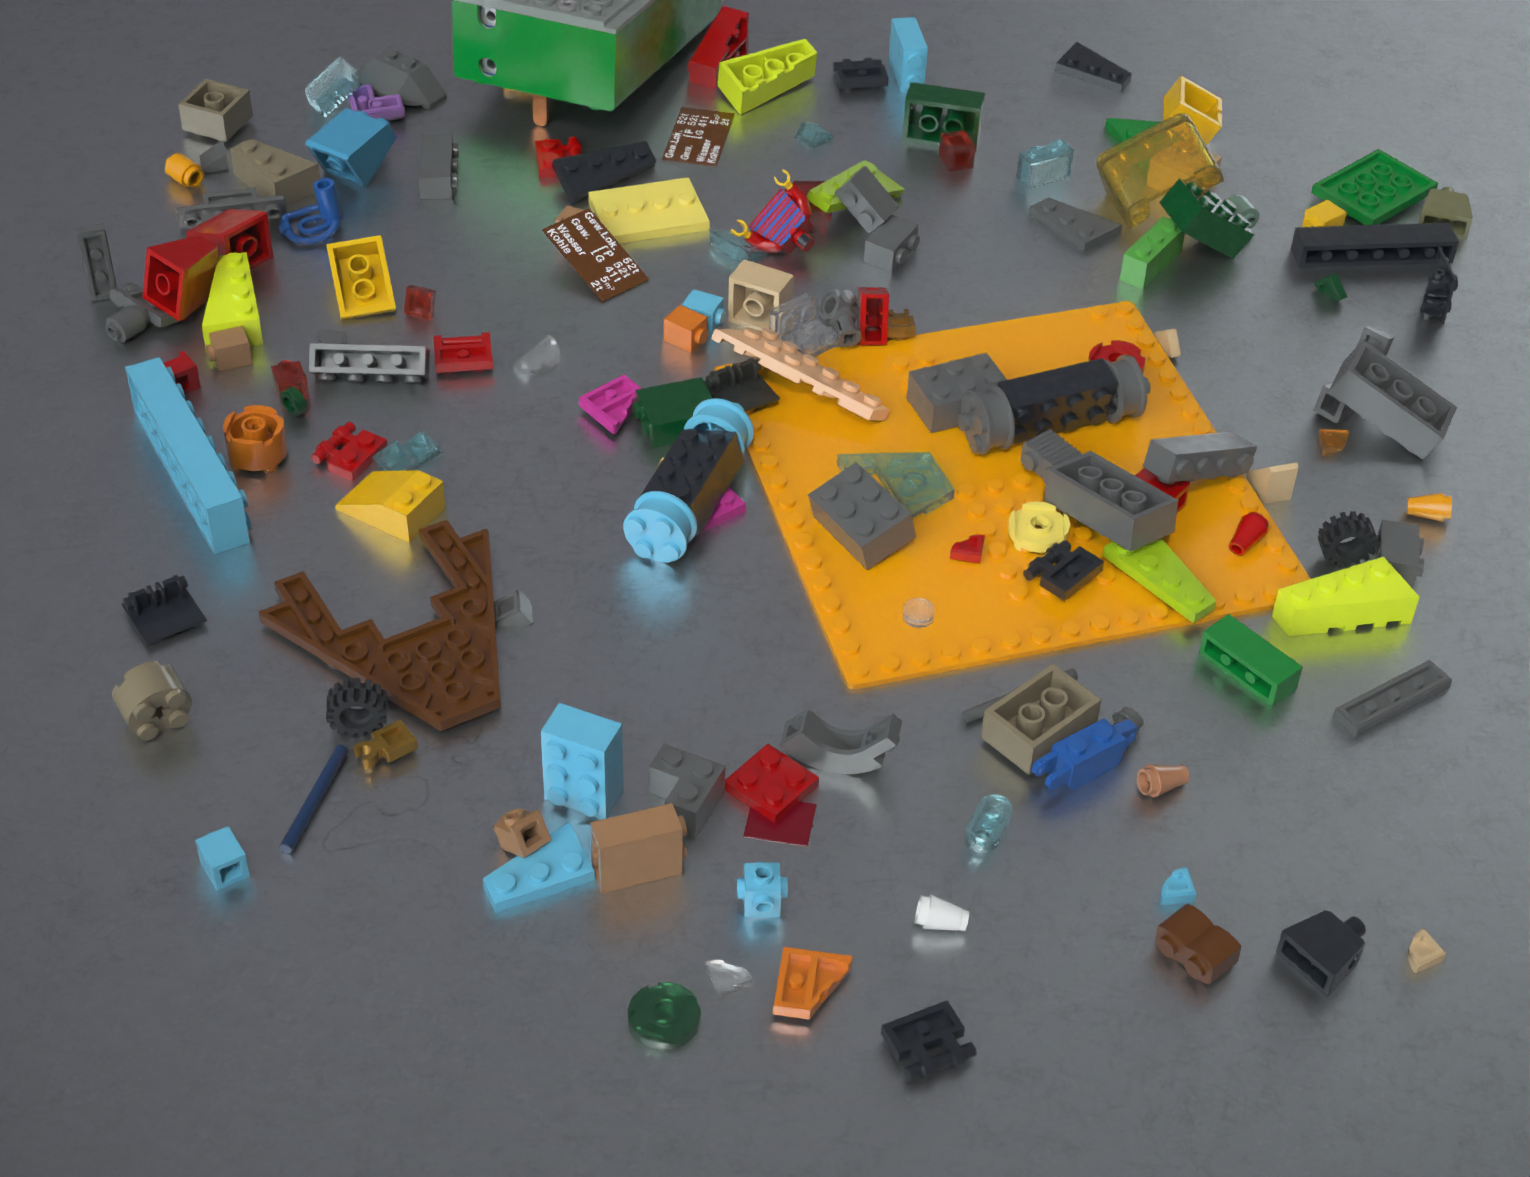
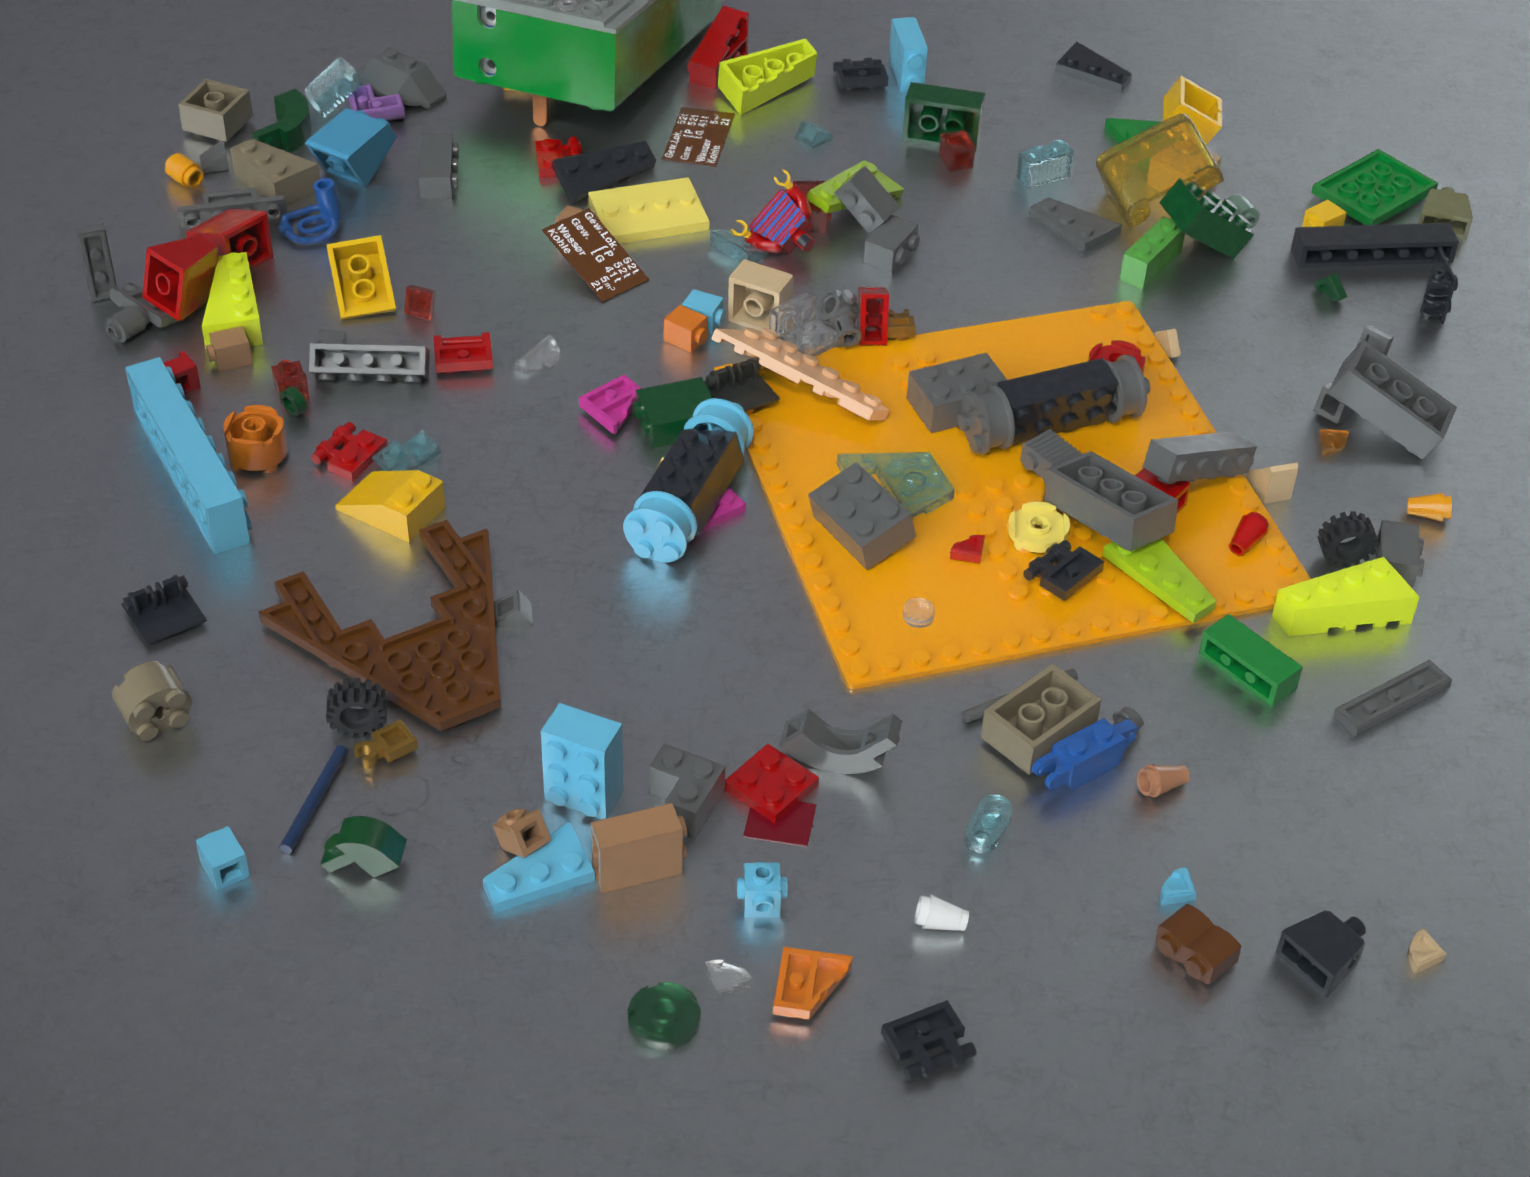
(293, 124): none -> dark green arch
(366, 842): none -> dark green brick

